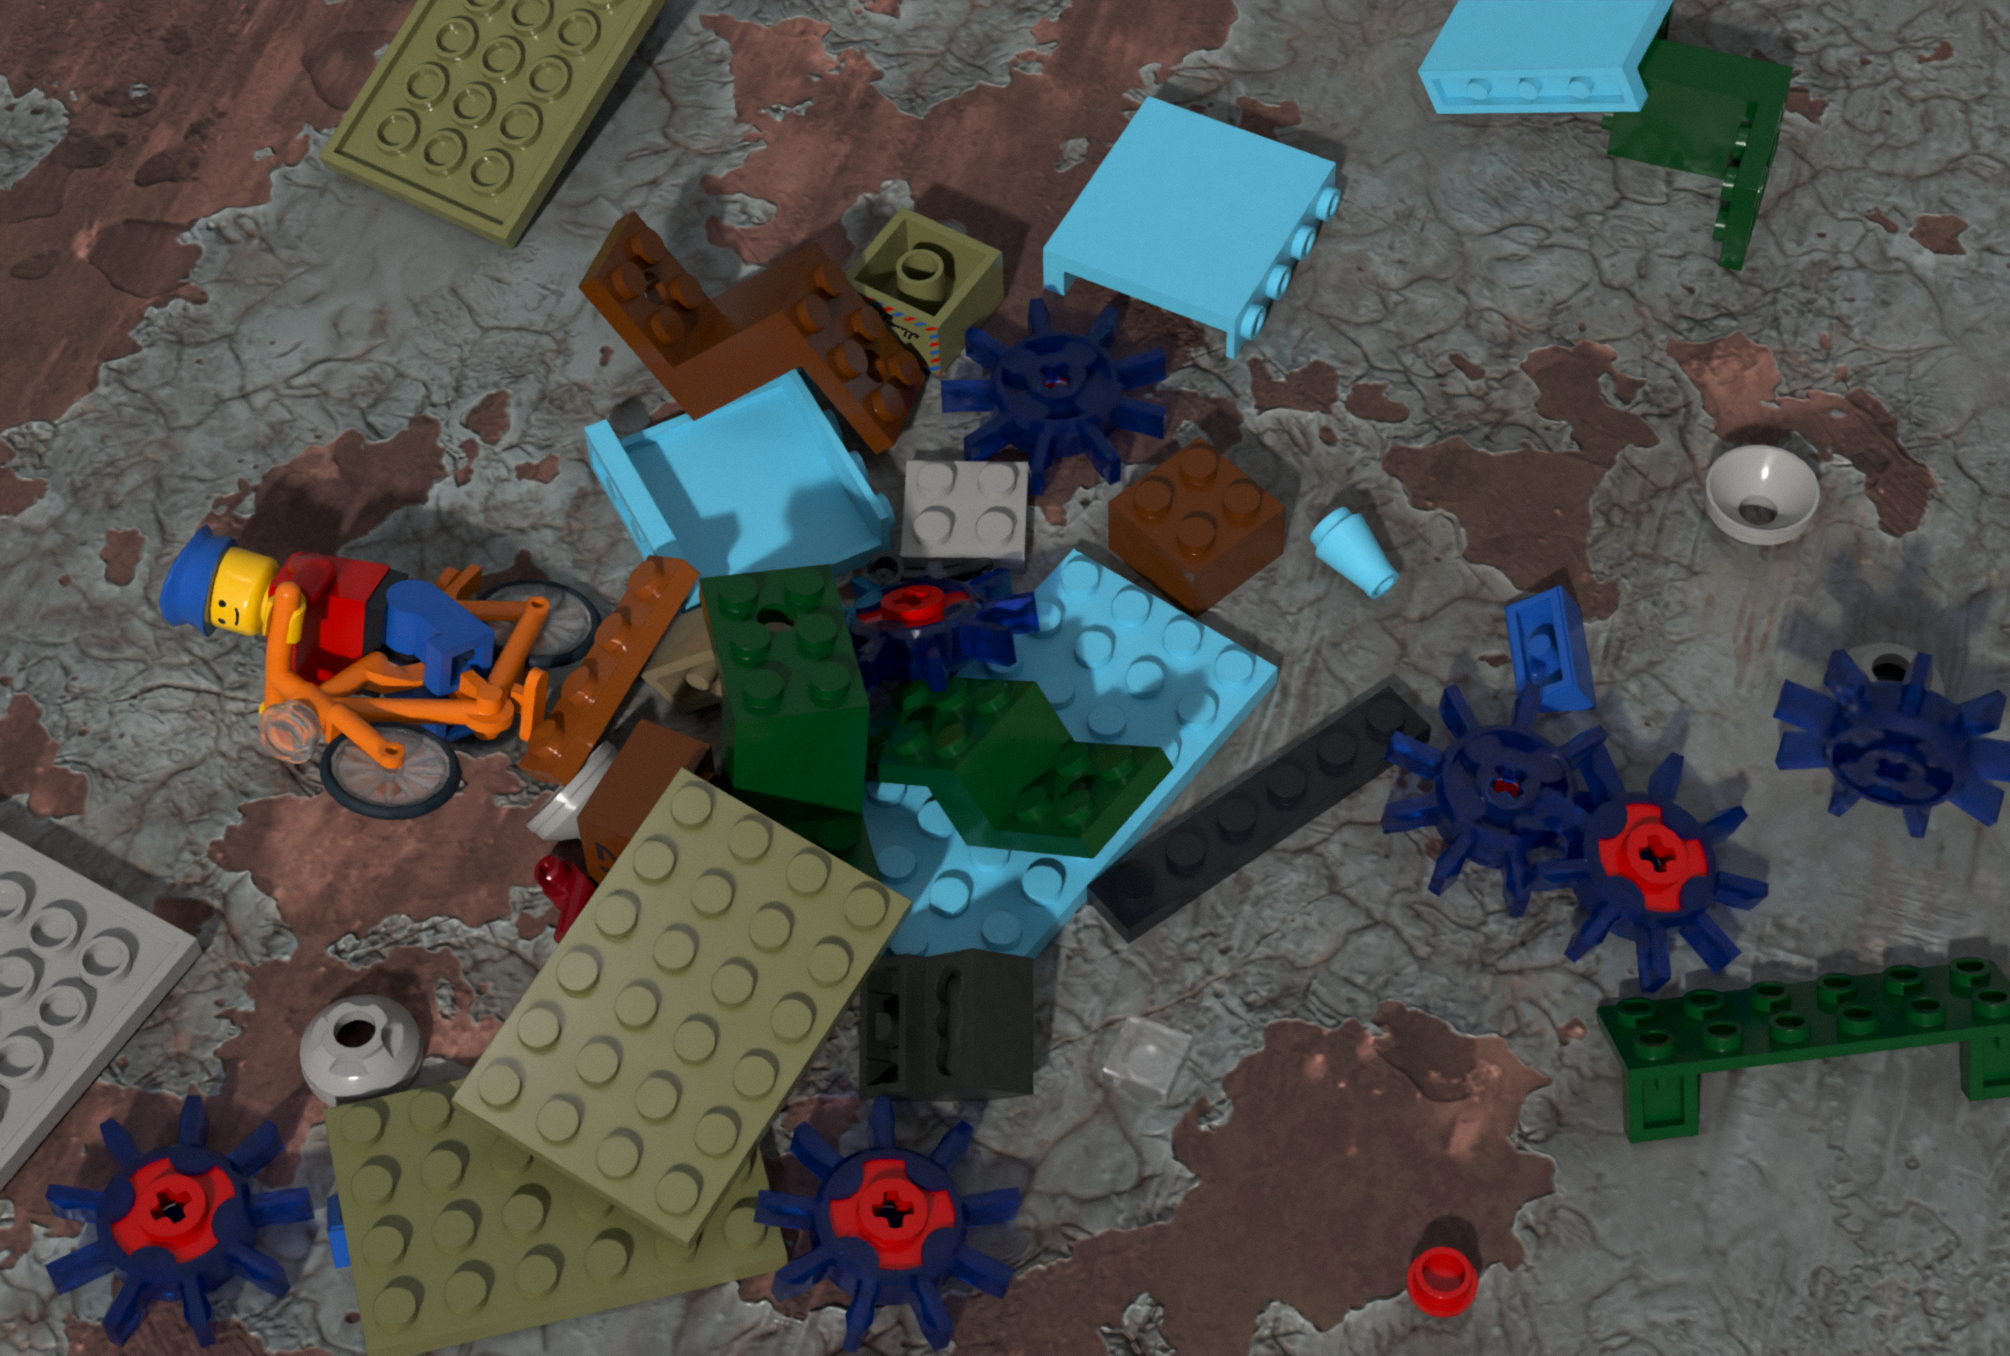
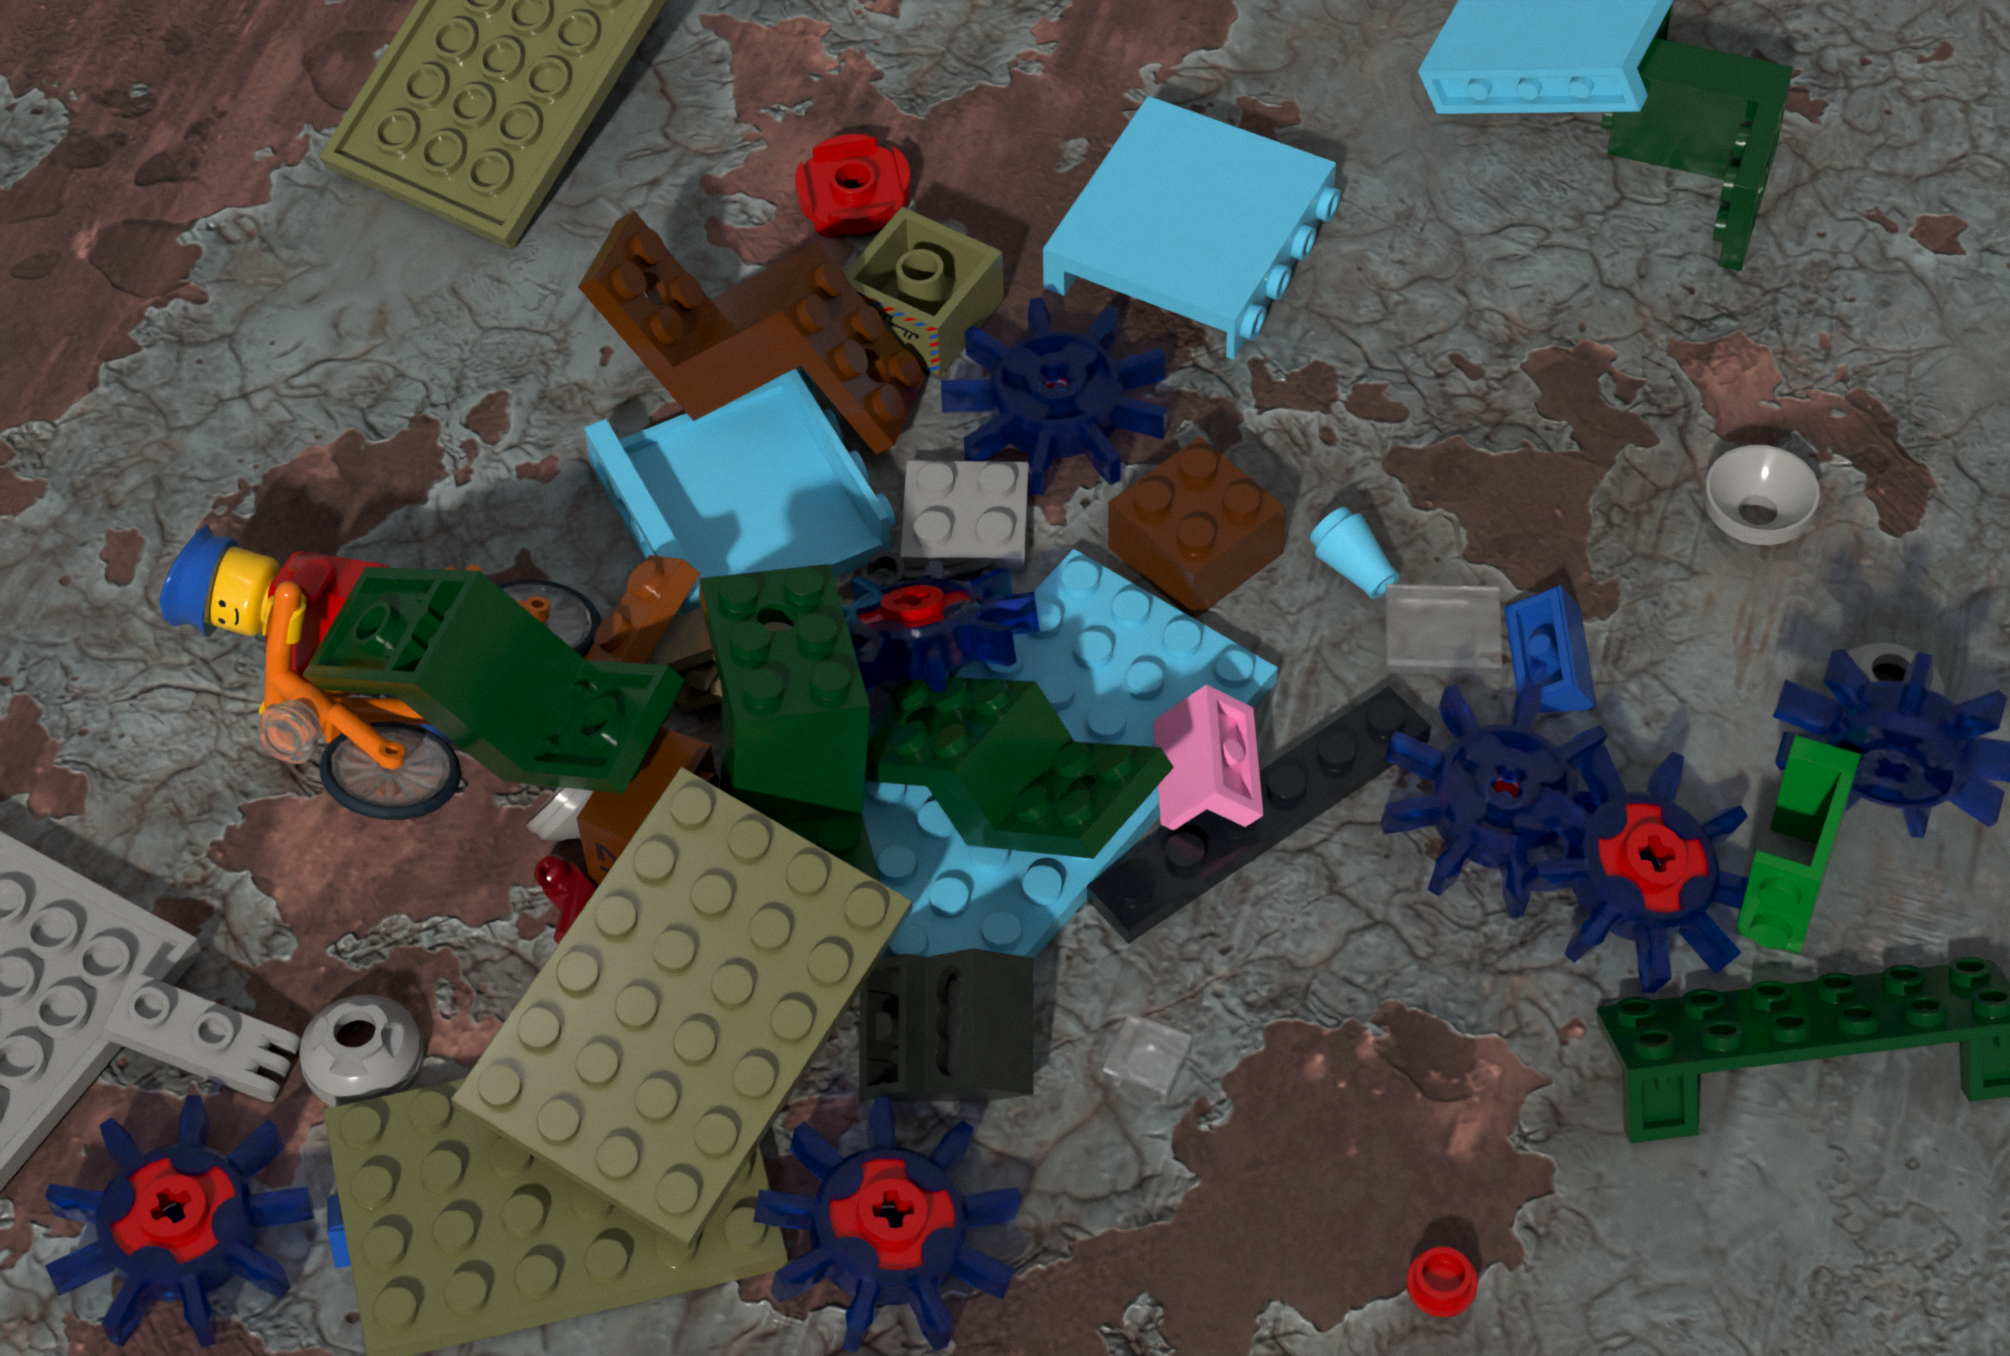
(200, 1036): none -> light grey hinge
(494, 678): none -> dark green bracket
(847, 211): none -> red plate
(1213, 759): none -> bright pink panel
(1443, 629): none -> clear piece
(1810, 808): none -> green panel

